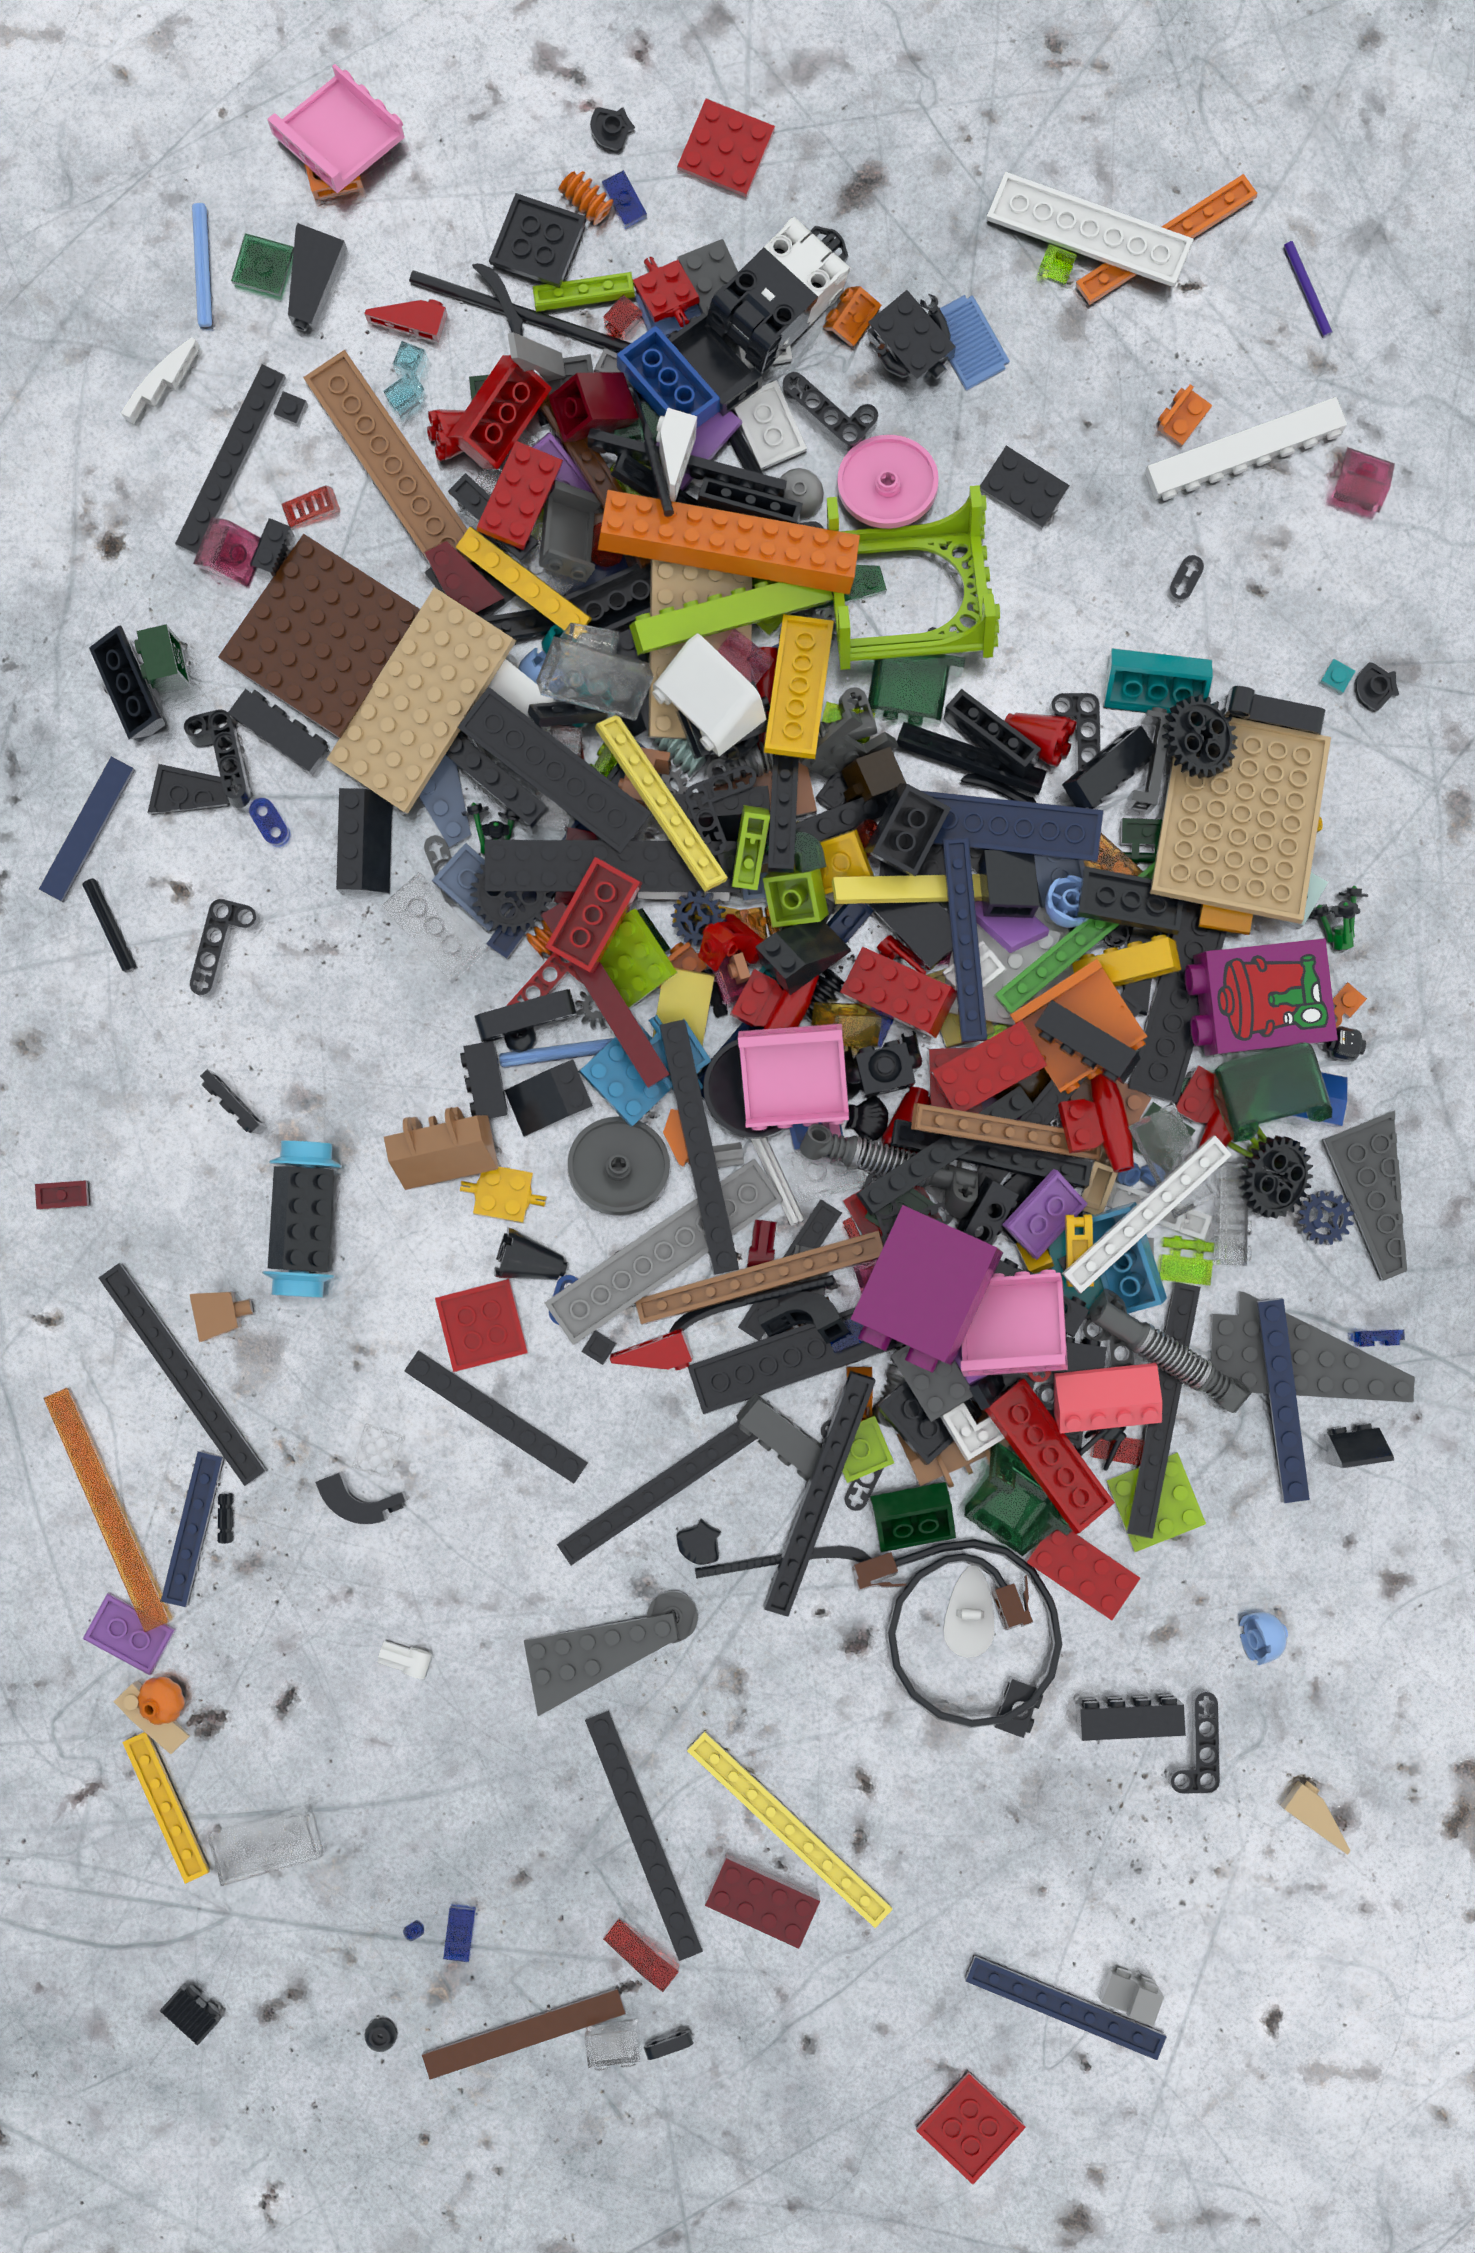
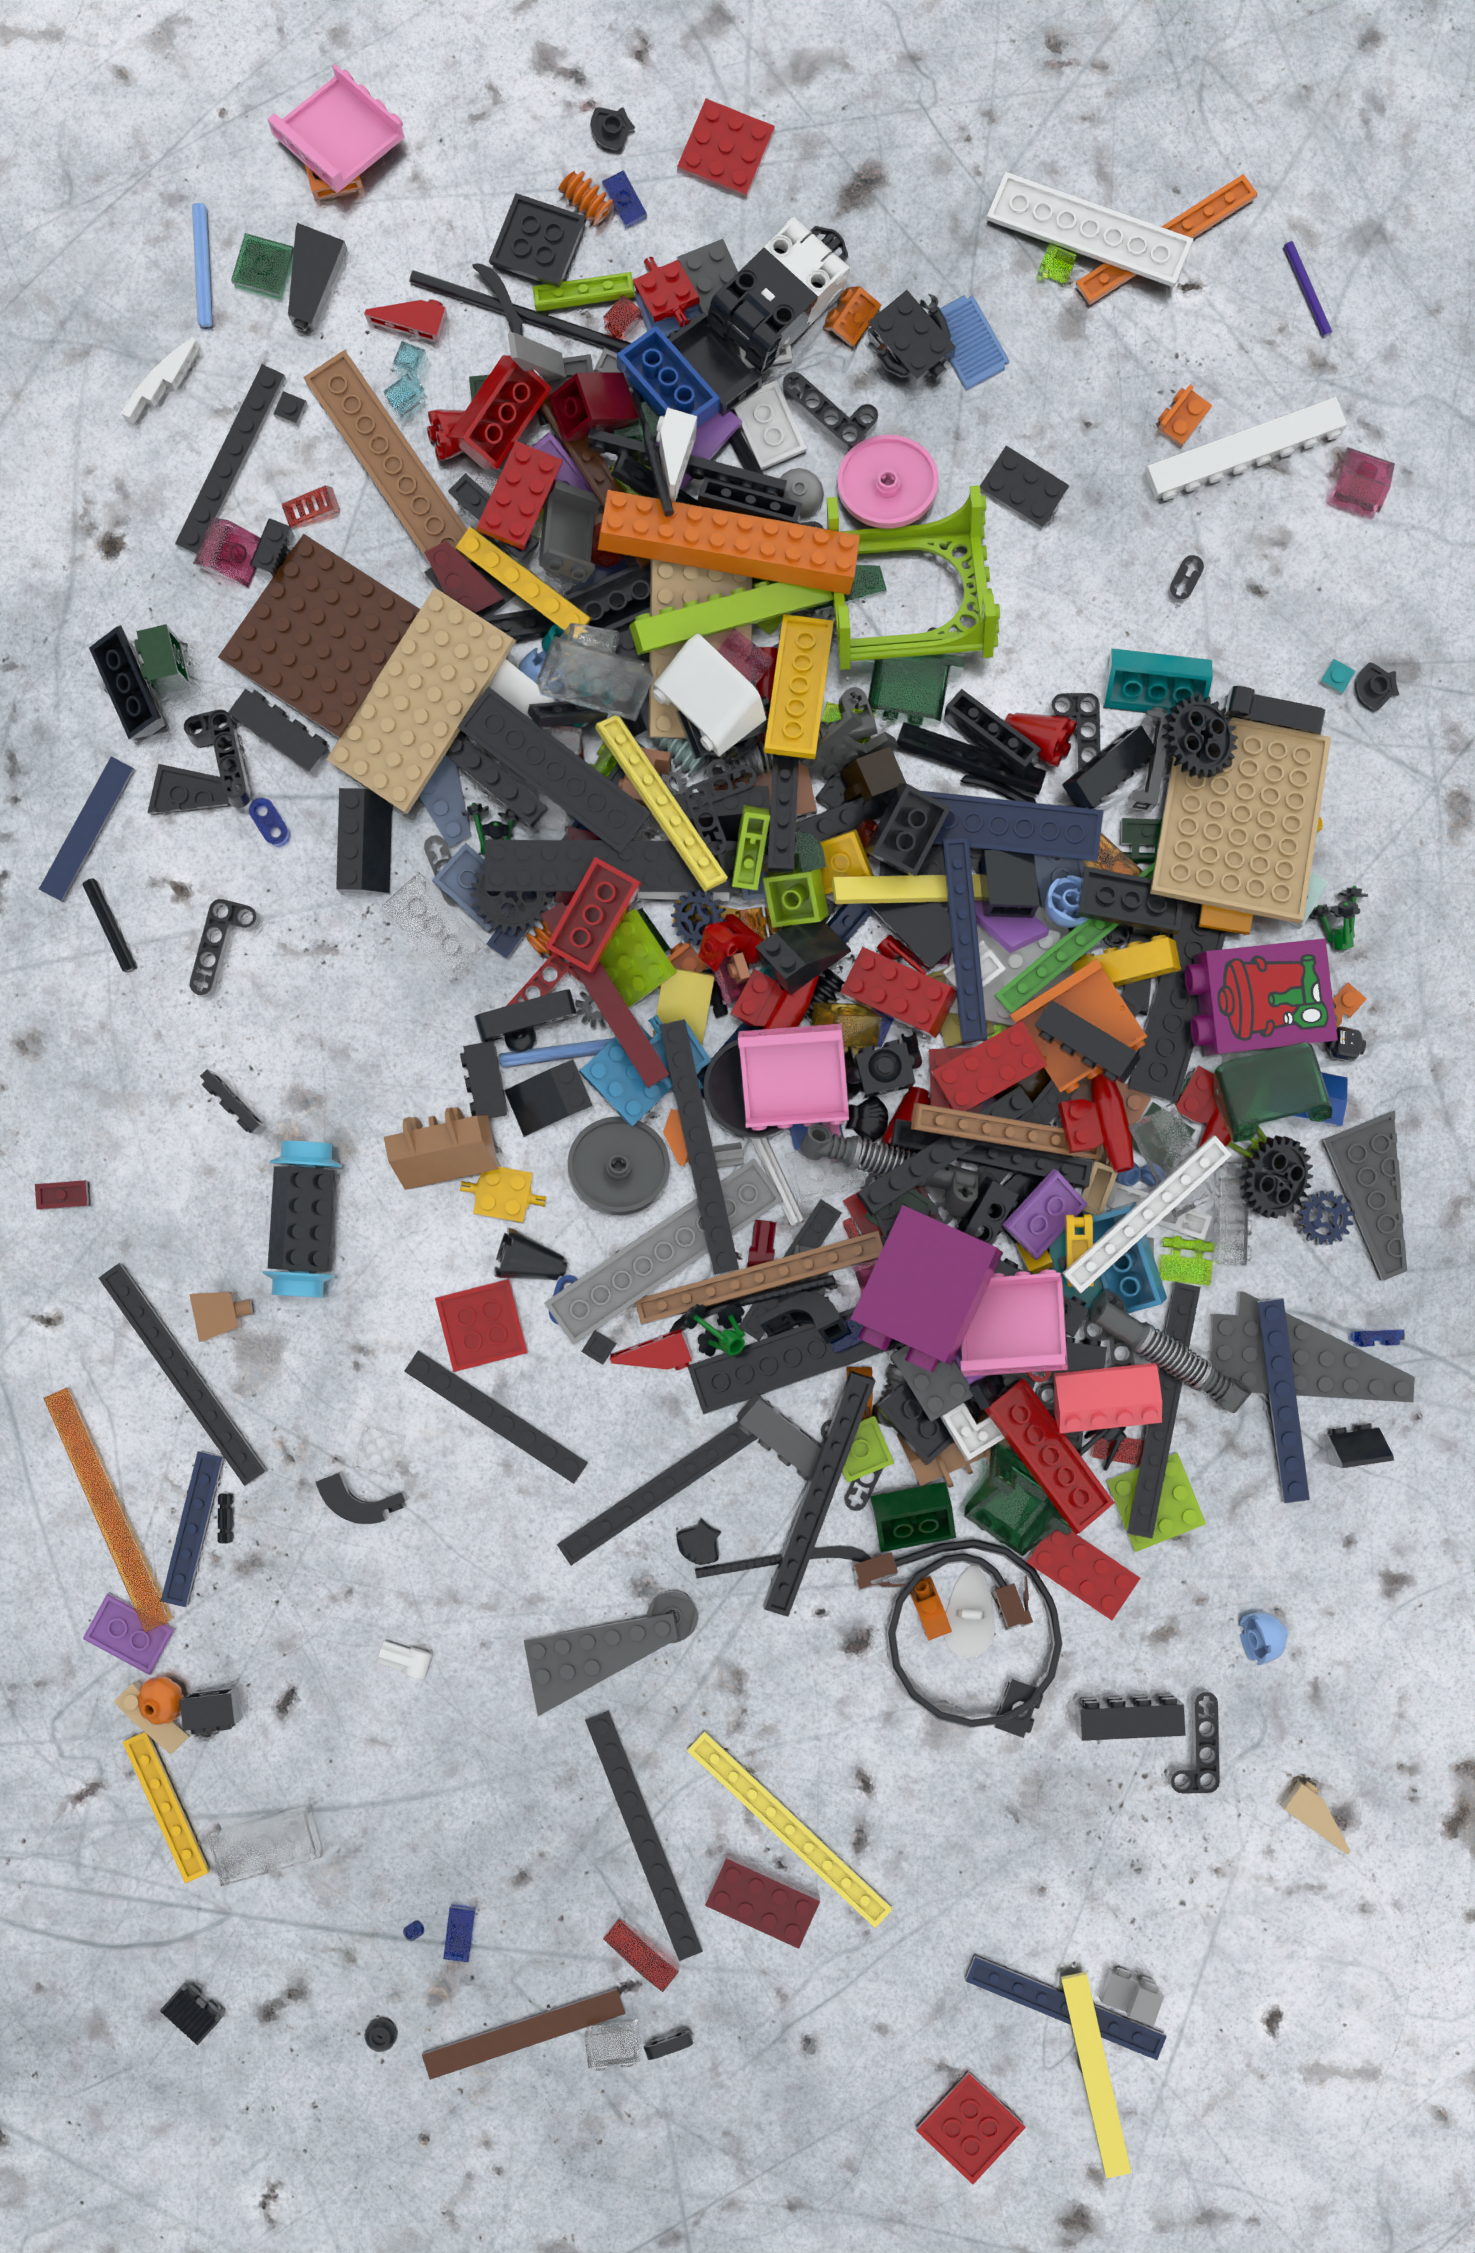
(210, 1709): none -> black brick
(728, 1340): none -> plant
(930, 1609): none -> orange slope
(1096, 2074): none -> light yellow tile

